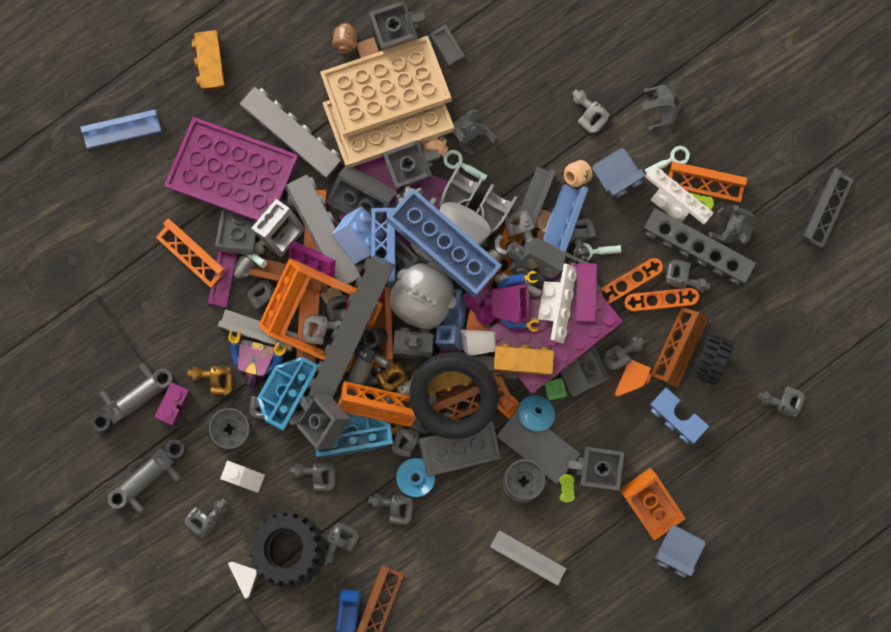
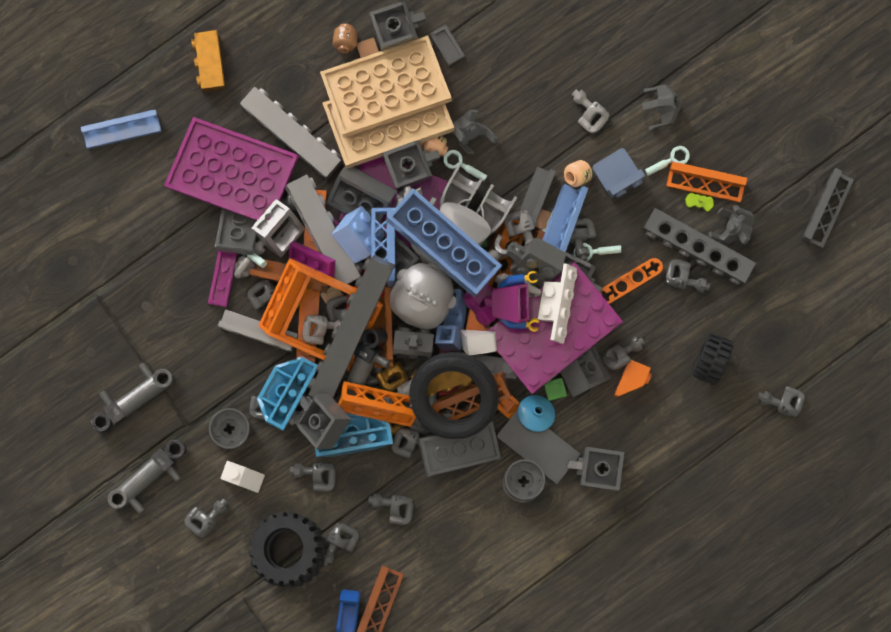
(168, 409): magenta piece -> none
(192, 246): orange fence -> none
(215, 378): pearl gold piece -> none
(245, 577): white slope -> none
(254, 357): torso -> none
(405, 481): dark azure dish -> none
(524, 360): brick -> none
(528, 558): light grey fence -> none
(567, 488): lime piece -> none
(586, 292): magenta tile -> none
(652, 503): orange slope -> none
(661, 299): orange beam -> none
(664, 407): medium blue arch -> none
(675, 199): white bracket -> none
(680, 551): sand blue bracket -> none
(683, 347): dark orange fence -> none

